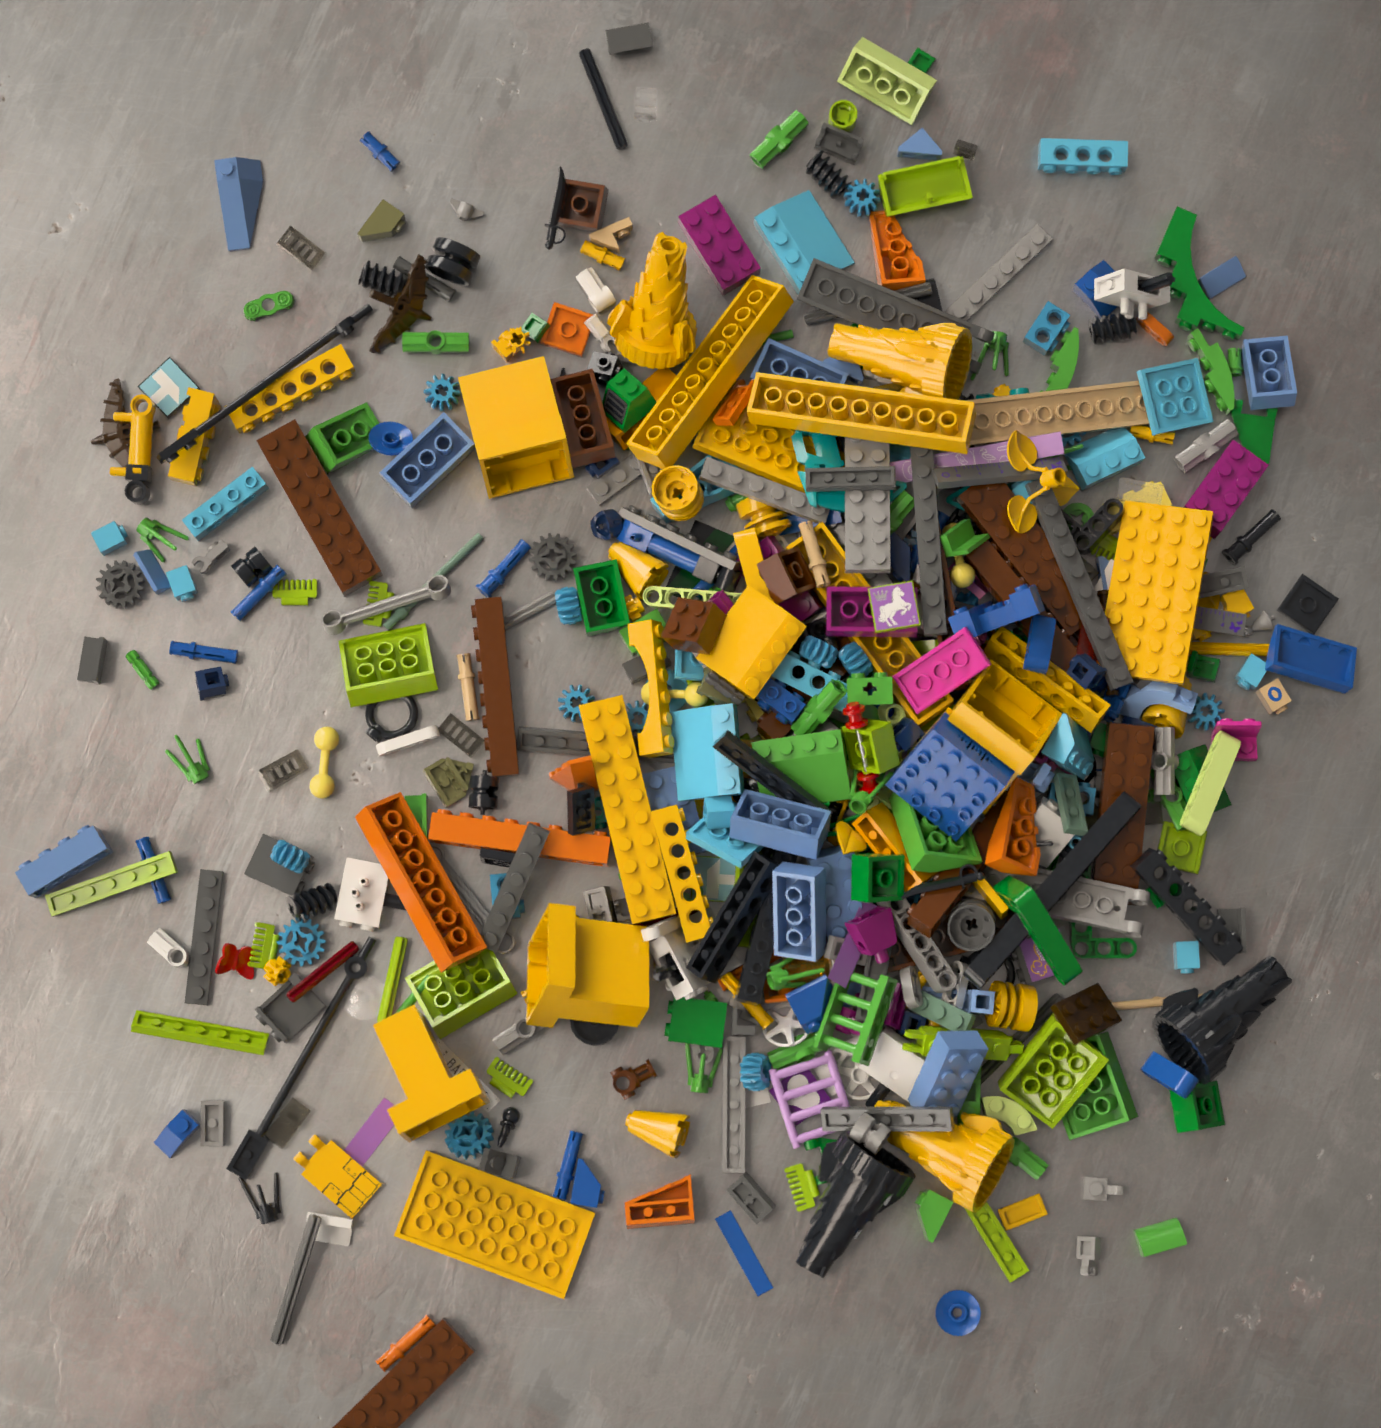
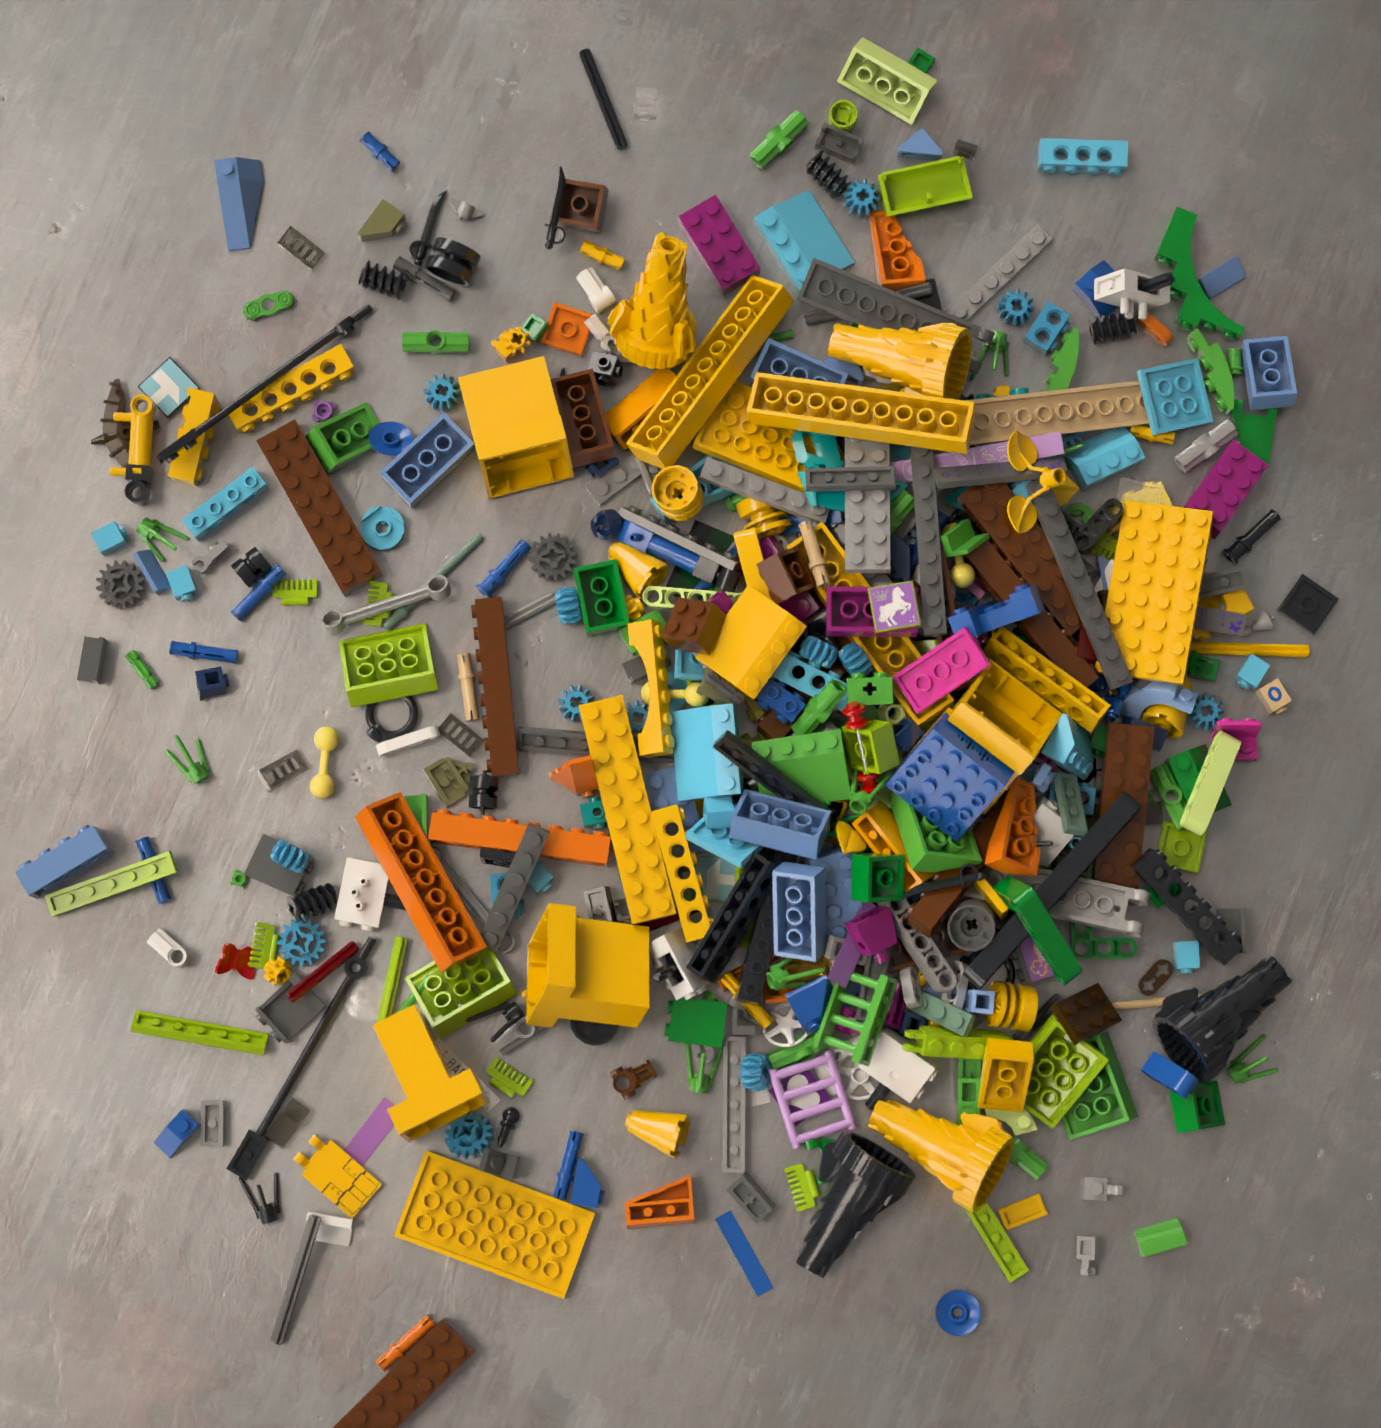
(204, 937): dark grey plate -> none
(238, 879): none -> bright green piece
(319, 406): none -> medium lavender plate
(394, 532): none -> medium azure plate
(404, 306): dark brown bar -> none
(423, 244): none -> black sword
(511, 1015): none -> black plant
(540, 879): none -> medium azure brick
(581, 809): black bracket -> none
(606, 236): tan slope -> none
(626, 400): green slope -> none
(628, 38): dark grey hinge -> none
(661, 928): white beam -> none
(734, 404): orange hinge -> none
(870, 1133): light grey wheel -> none
(893, 1117): plate -> none
(931, 1212): bright green slope -> none
(949, 1070): medium blue brick -> none
(1005, 1074): none -> yellow slope
(1021, 313): none -> dark azure gear
(1039, 644): blue beam -> none
(1078, 671): dark blue brick -> none
(1159, 981): none -> dark brown beam
(1164, 773): light grey piece -> none
(1239, 1071): none -> bright green plant
(1311, 659): blue slope -> none

